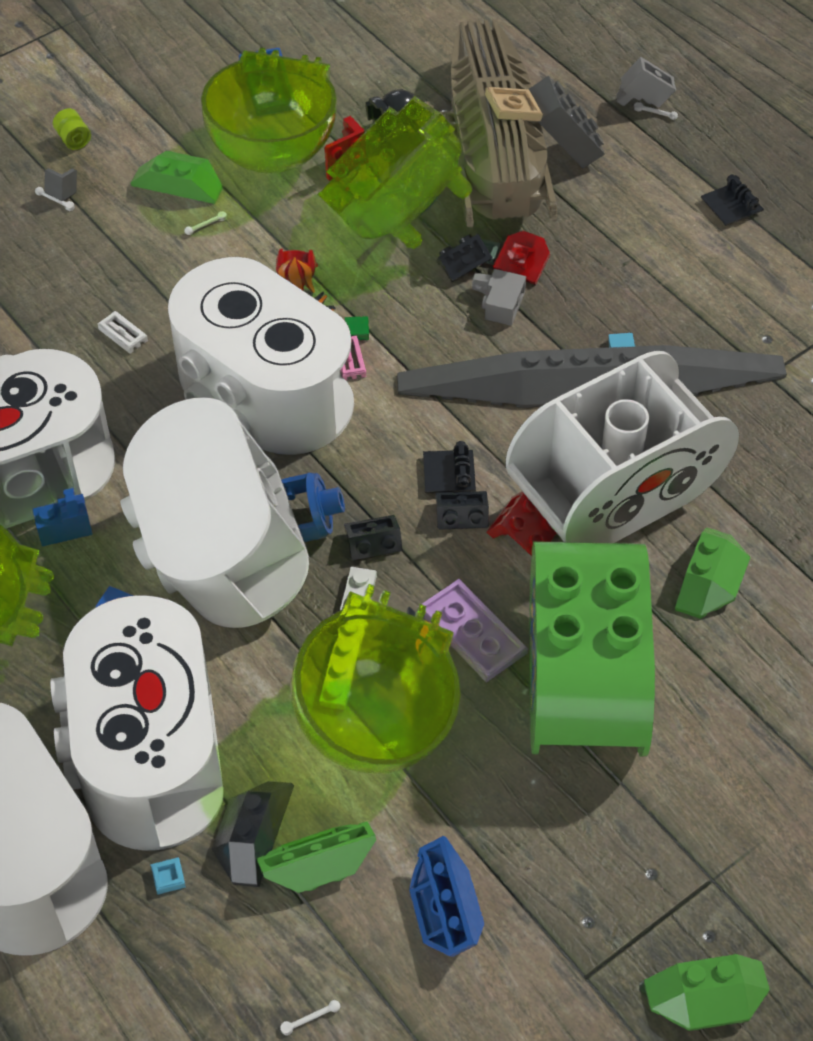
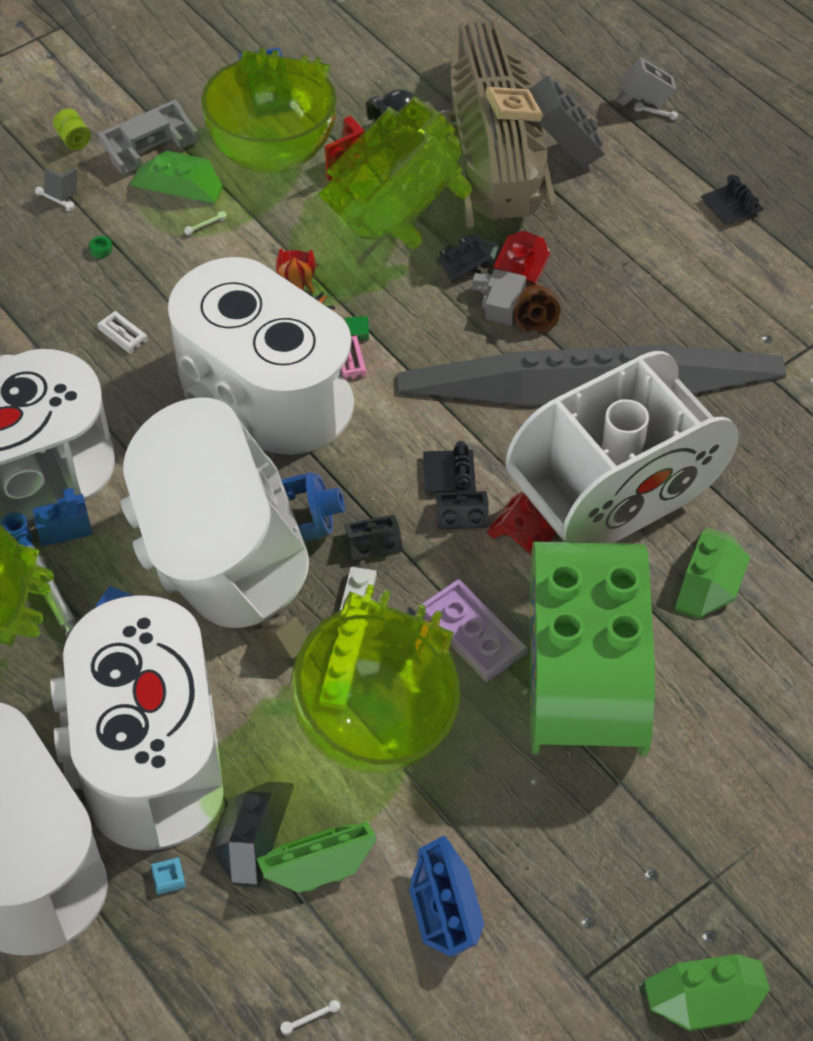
(55, 600): none -> piece
(100, 247): none -> green tile
(146, 132): none -> light grey bracket
(282, 635): none -> dark tan slope
(536, 309): none -> reddish brown cylinder
(621, 340): medium azure tile -> none

